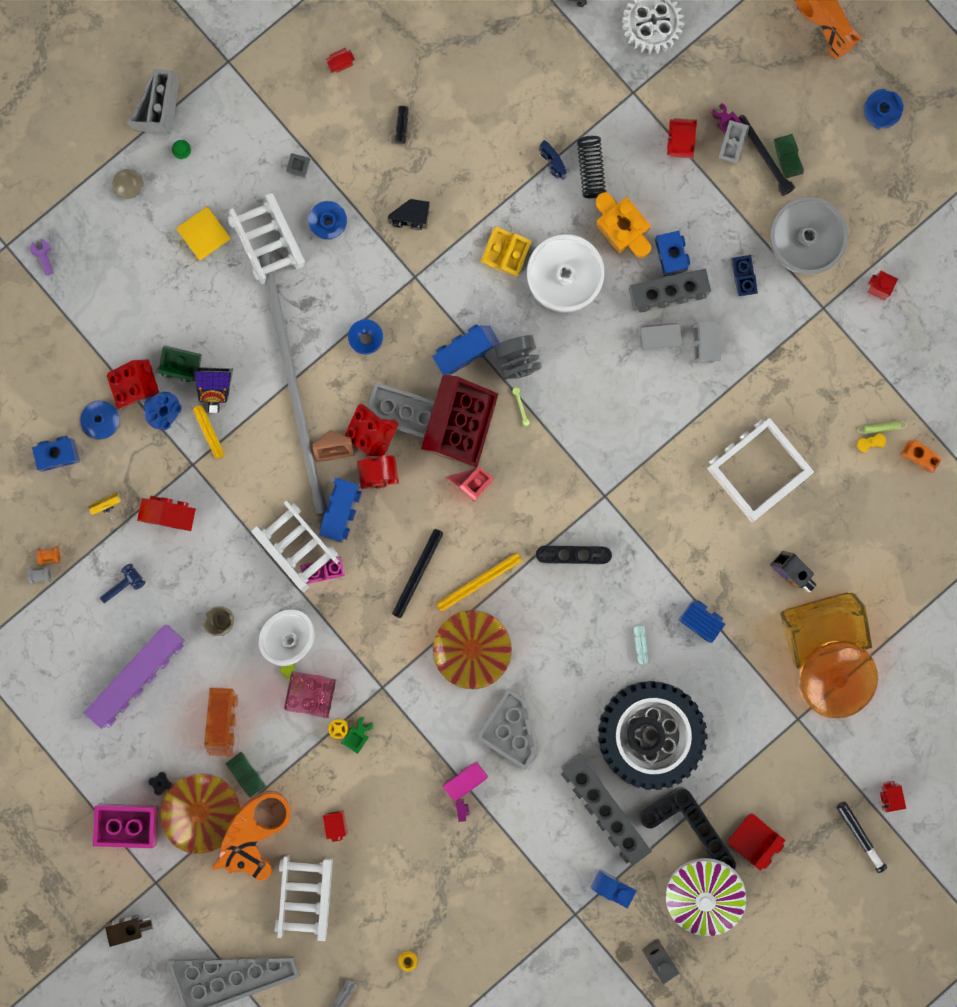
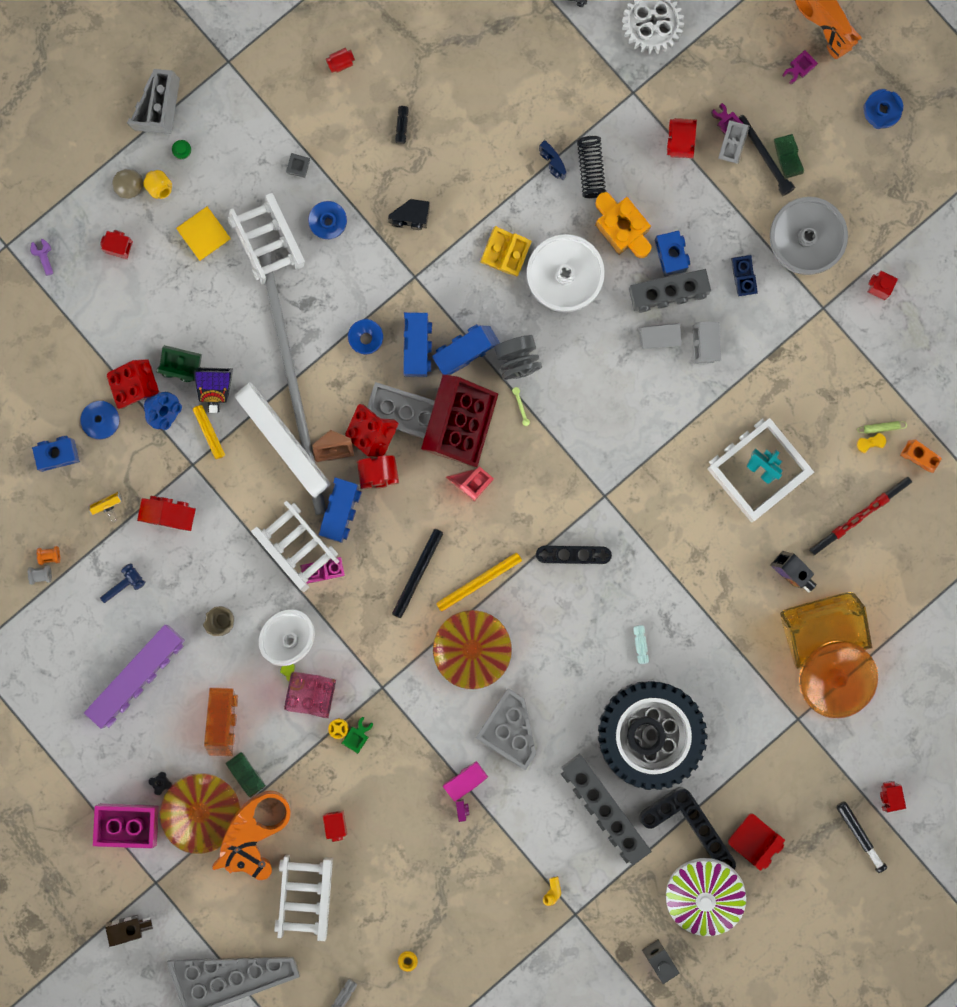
(116, 244): none -> red brick
(157, 184): none -> yellow head
(282, 439): none -> white beam
(417, 344): none -> blue wedge
(554, 893): none -> yellow arm
(613, 889): blue brick -> none
(702, 621): blue brick -> none
(772, 471): none -> teal hips
(800, 66): none -> magenta plate
(839, 532): none -> piece

